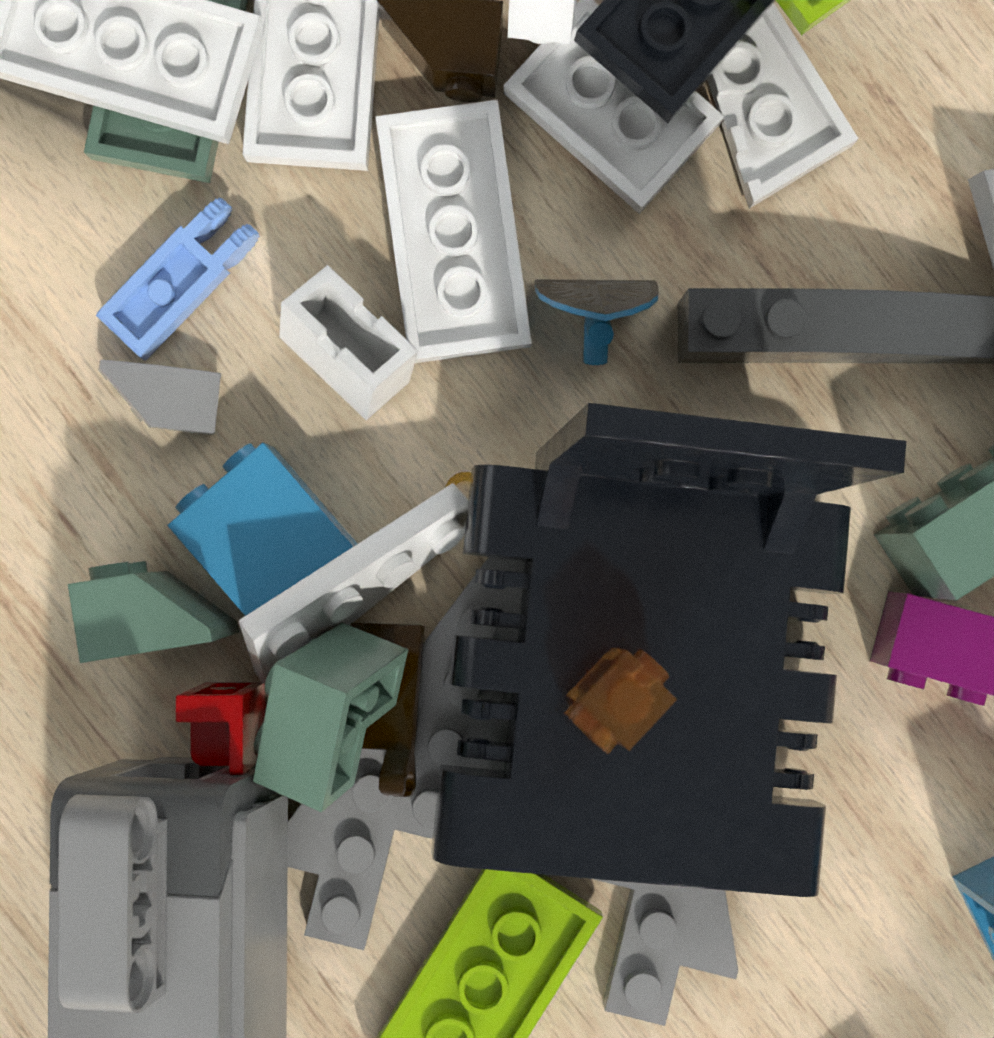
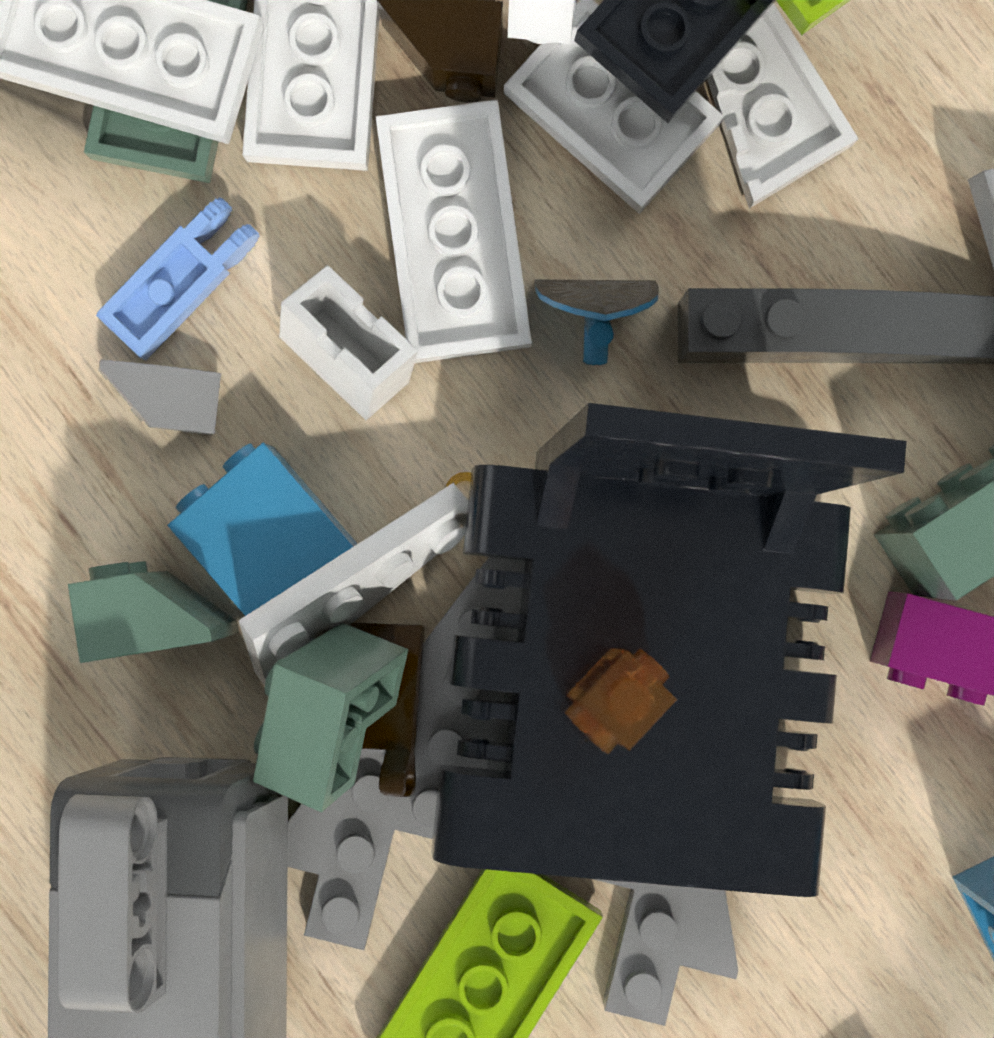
(223, 722): red panel -> none

